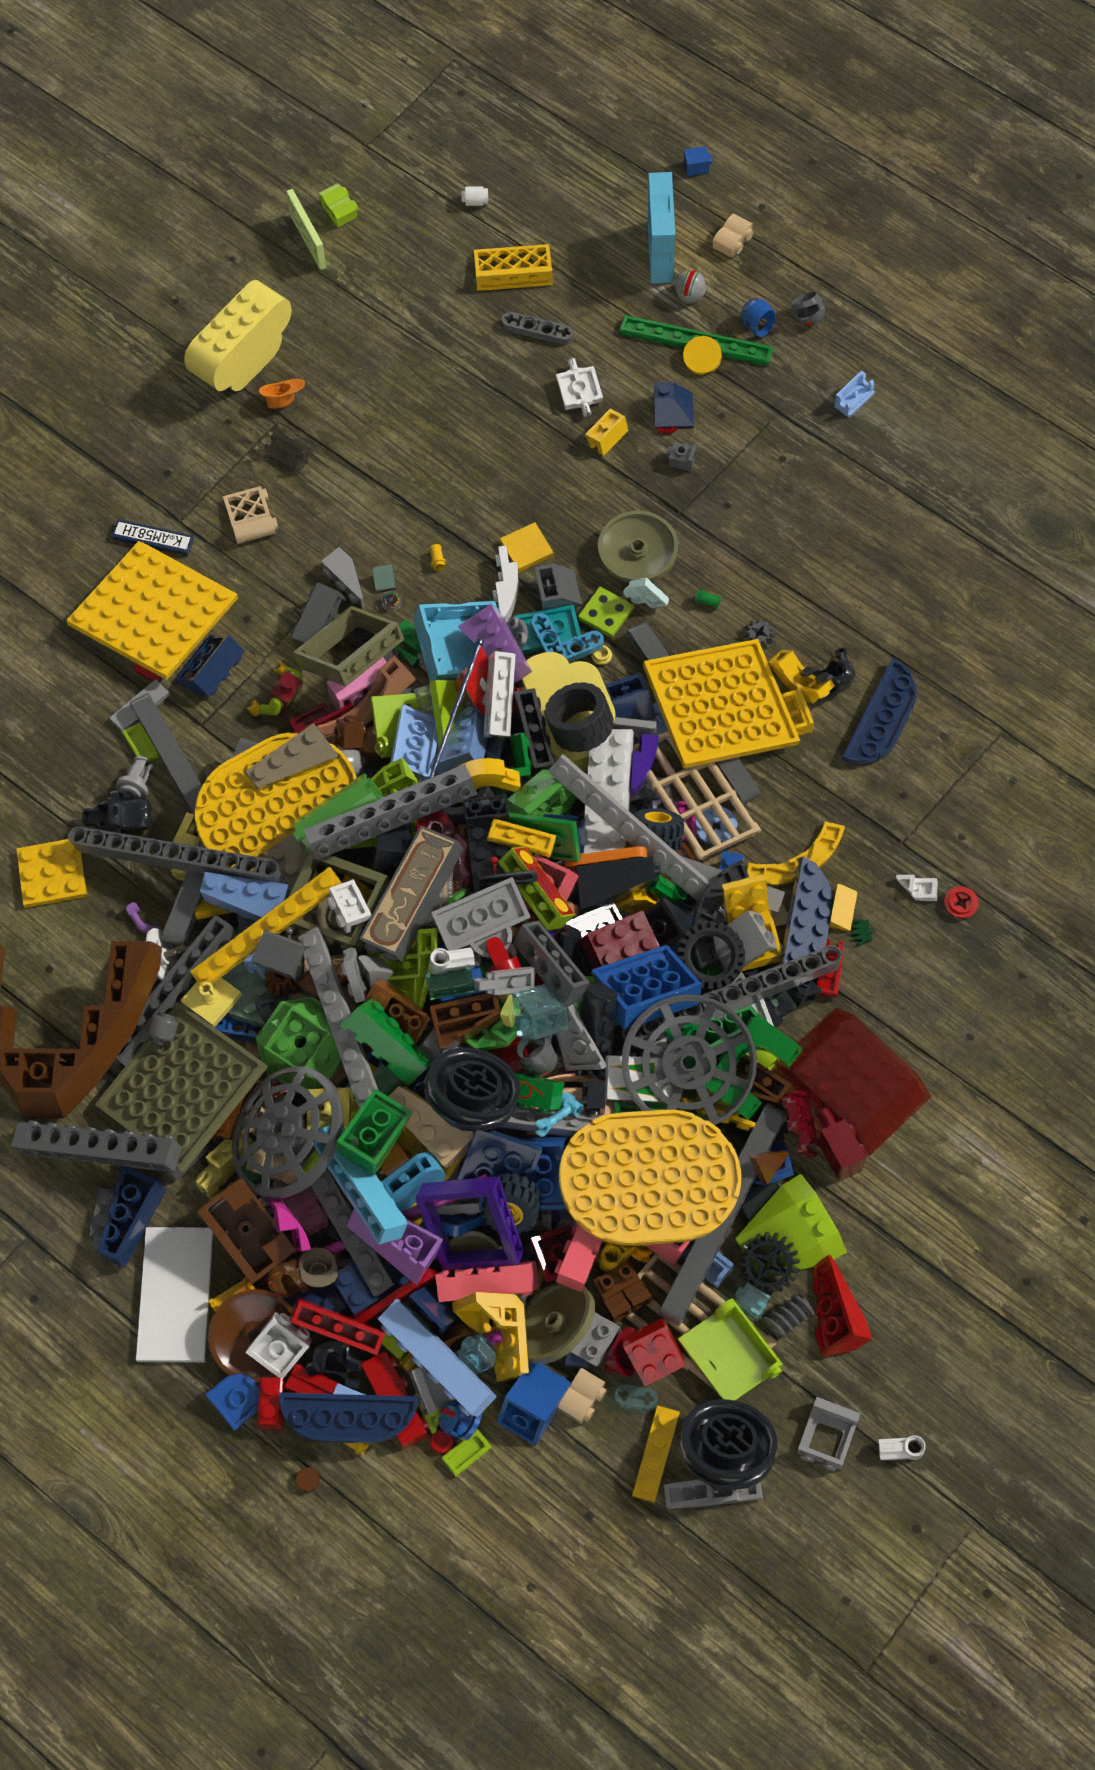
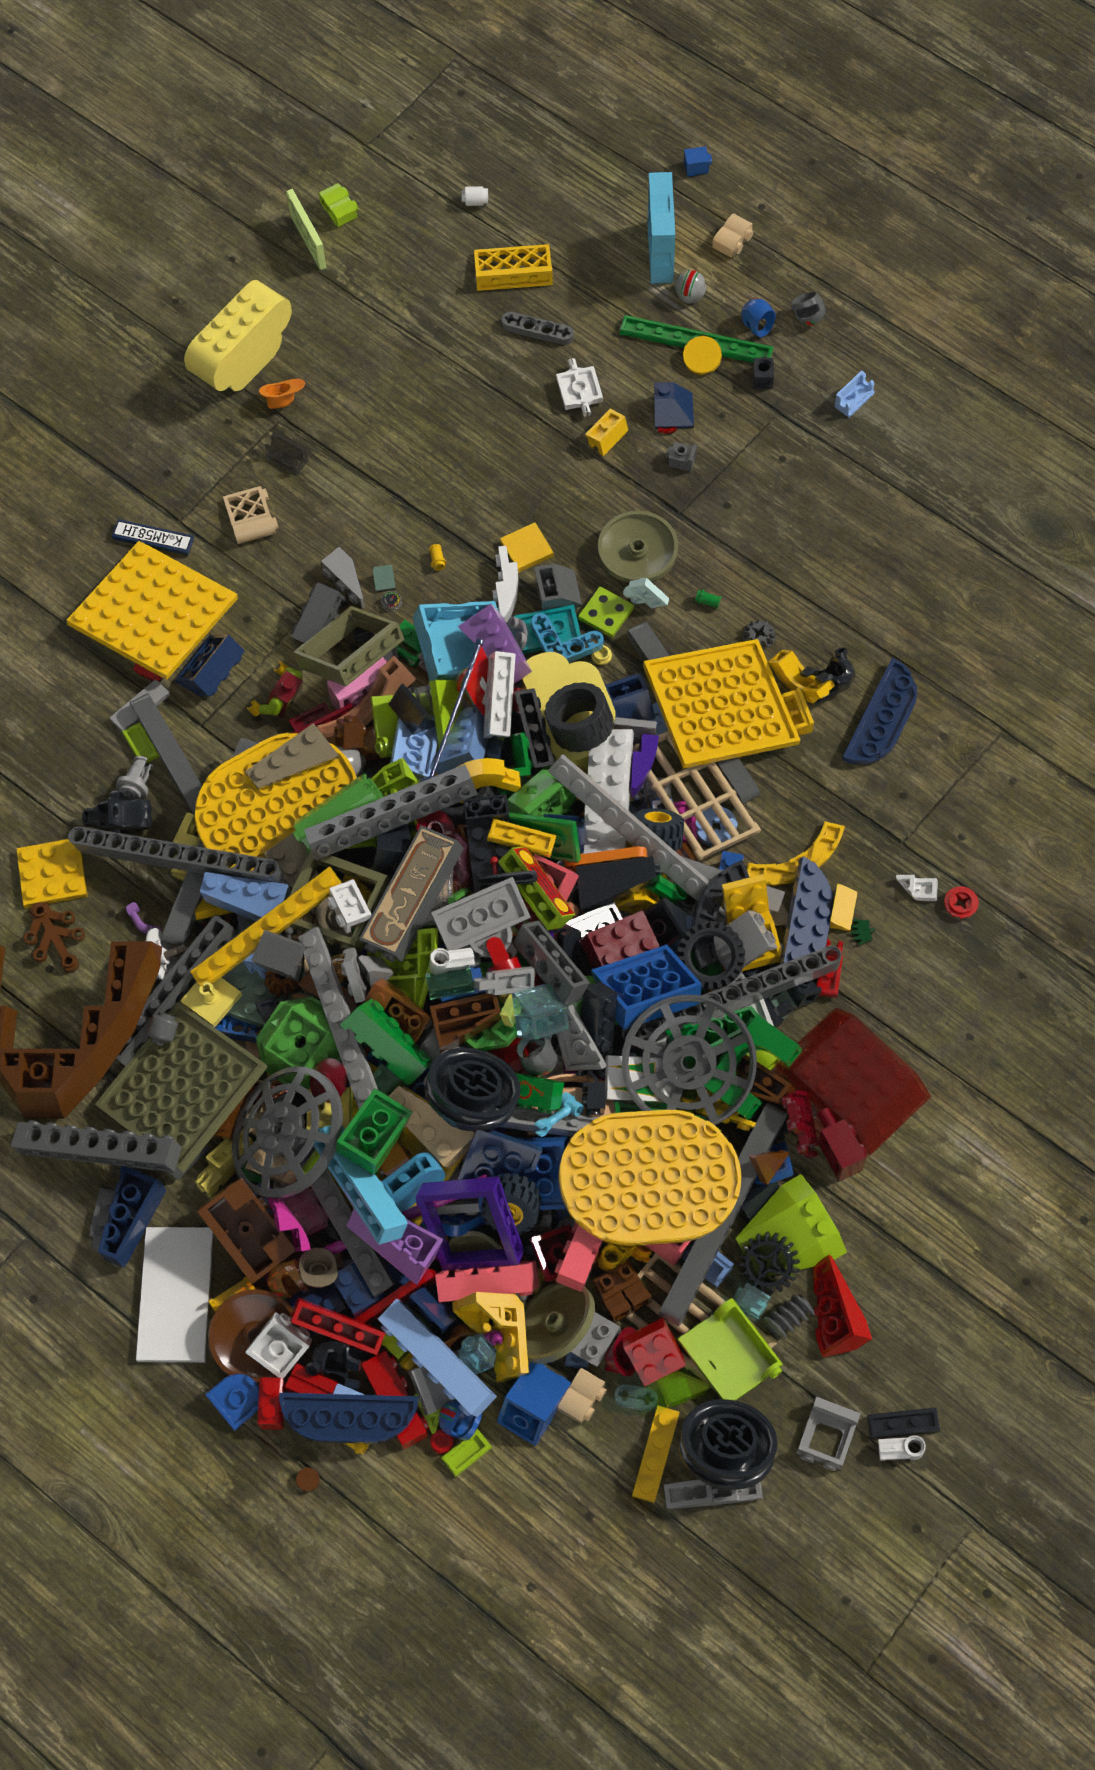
(52, 933): none -> reddish brown plant
(334, 1071): none -> dark red dish
(410, 711): none -> black slope
(680, 1388): none -> clear neon green slope
(761, 379): none -> black brick
(903, 1423): none -> black tile

